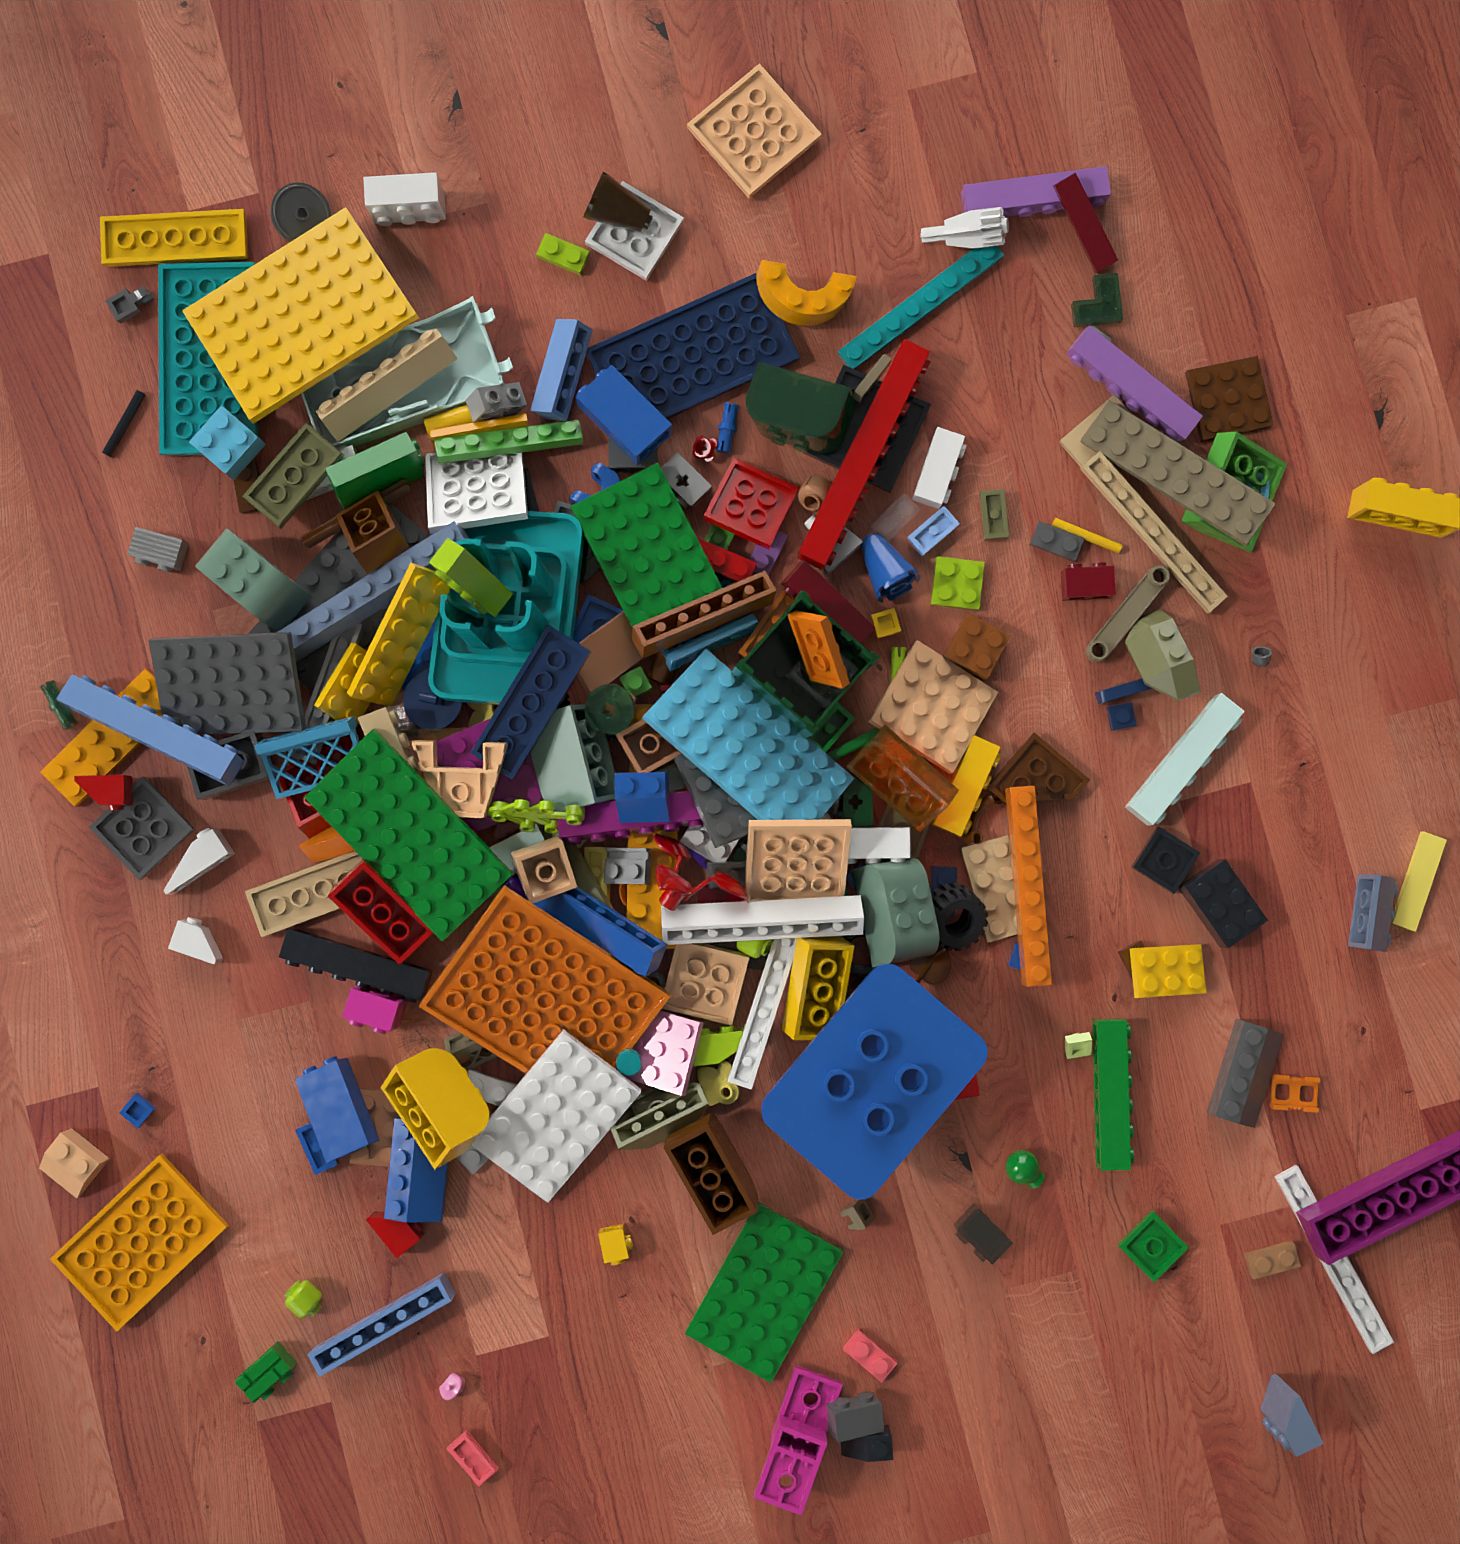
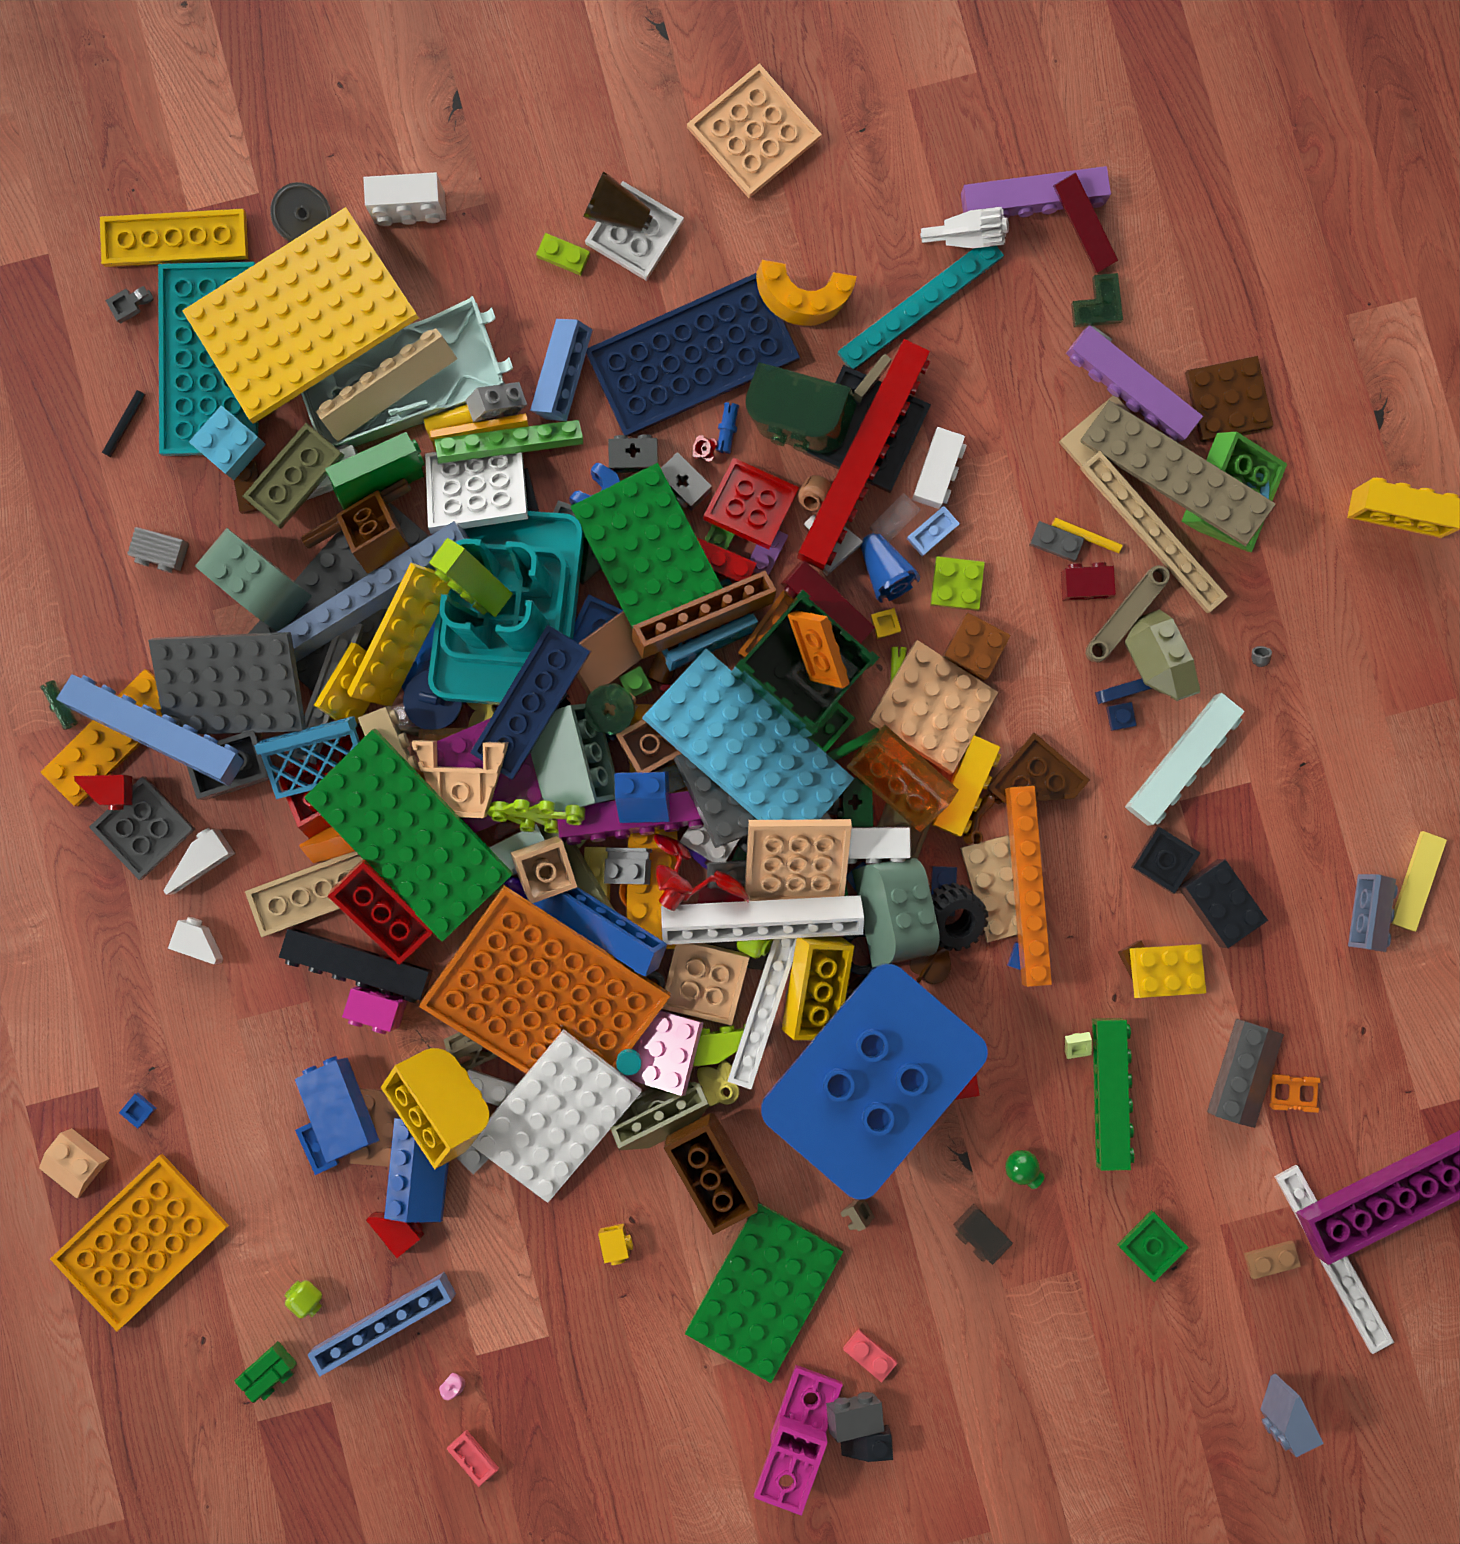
(624, 414): blue brick -> none
(994, 514): olive plate -> none

